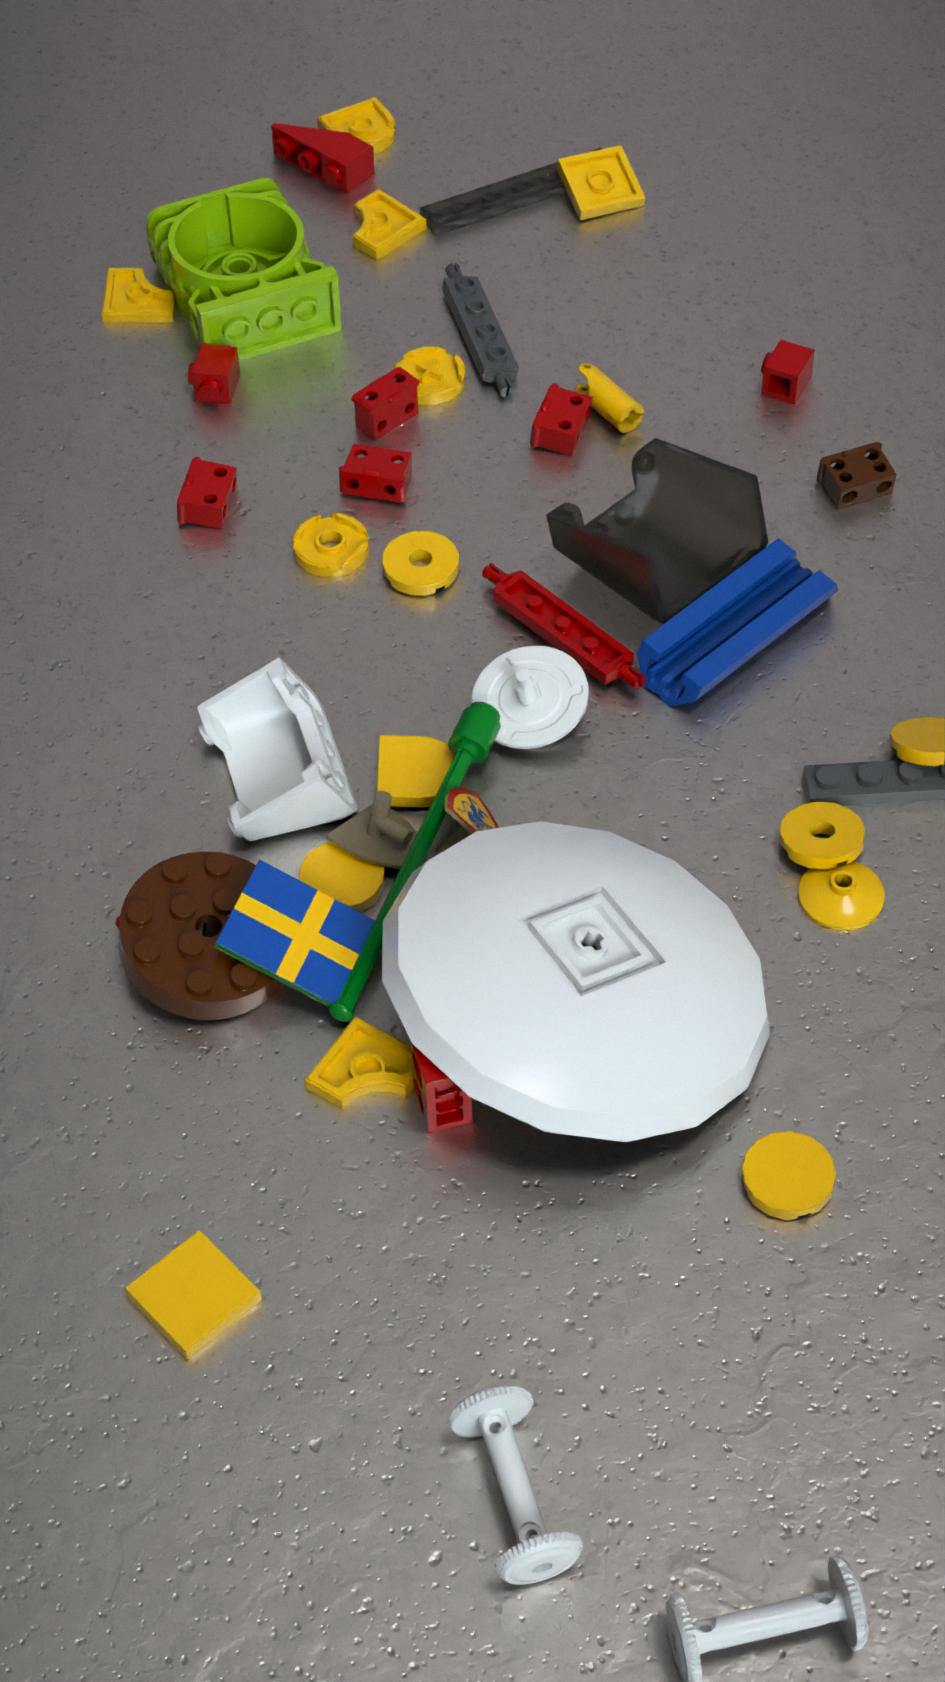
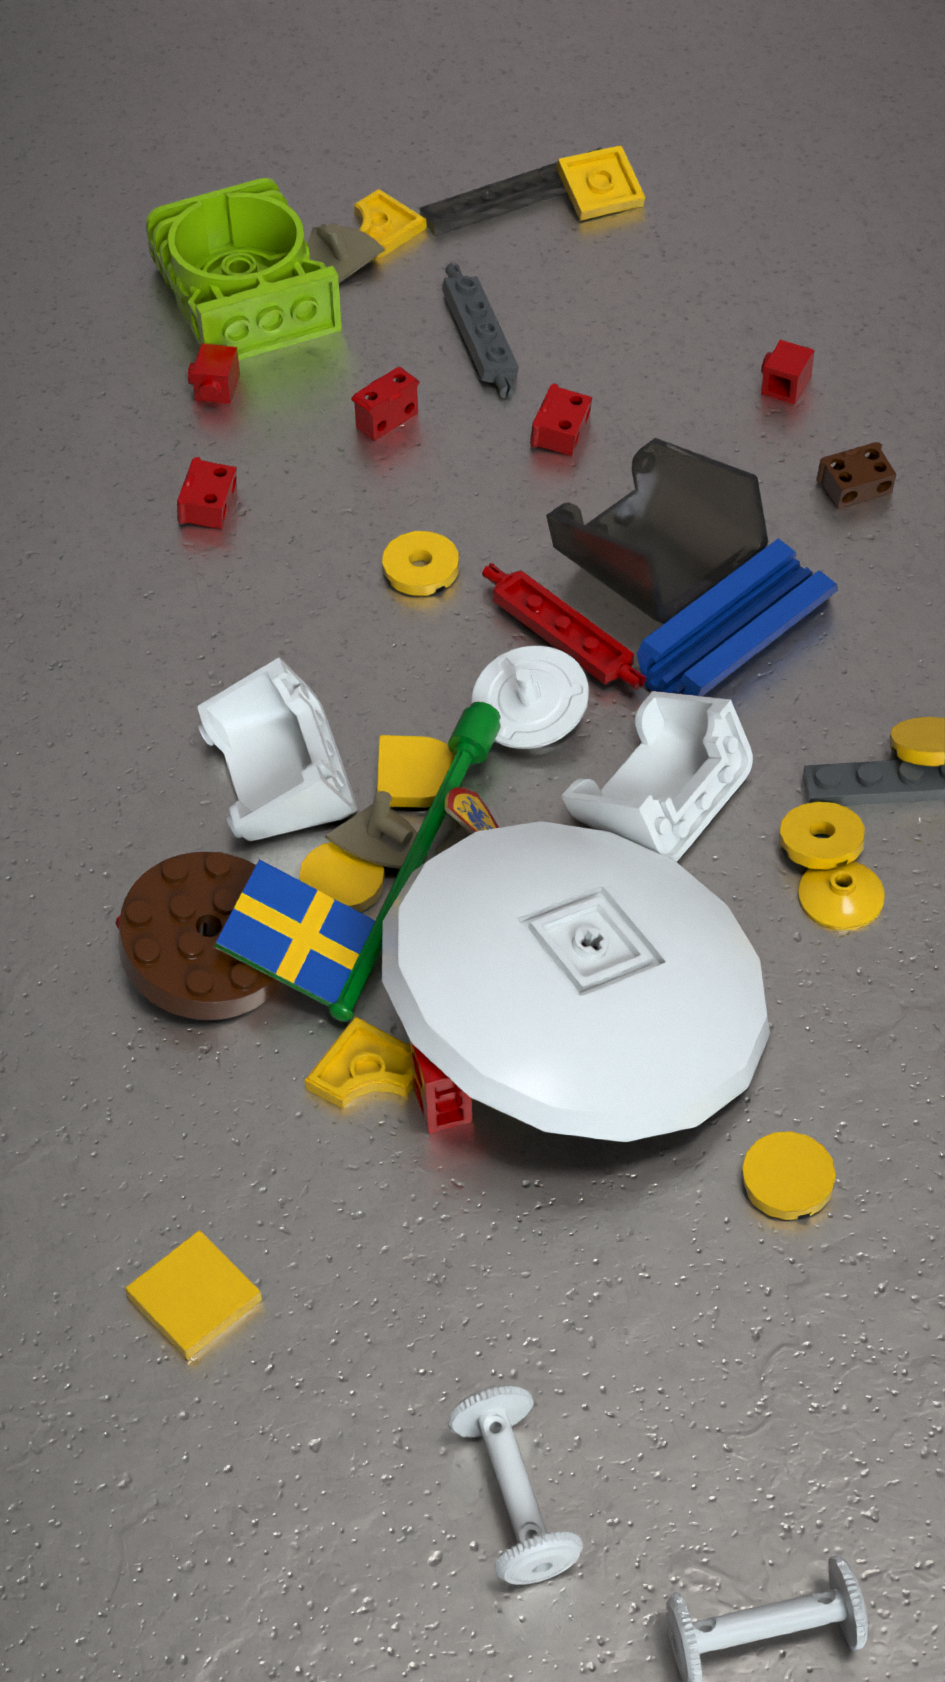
(133, 298): yellow tile -> none
(327, 154): red slope -> none
(335, 560): yellow tile -> none
(342, 248): none -> dark tan shield
(364, 120): yellow tile -> none
(376, 473): red piece -> none
(439, 374): yellow tile -> none
(610, 399): yellow piece -> none
(674, 780): none -> white windscreen

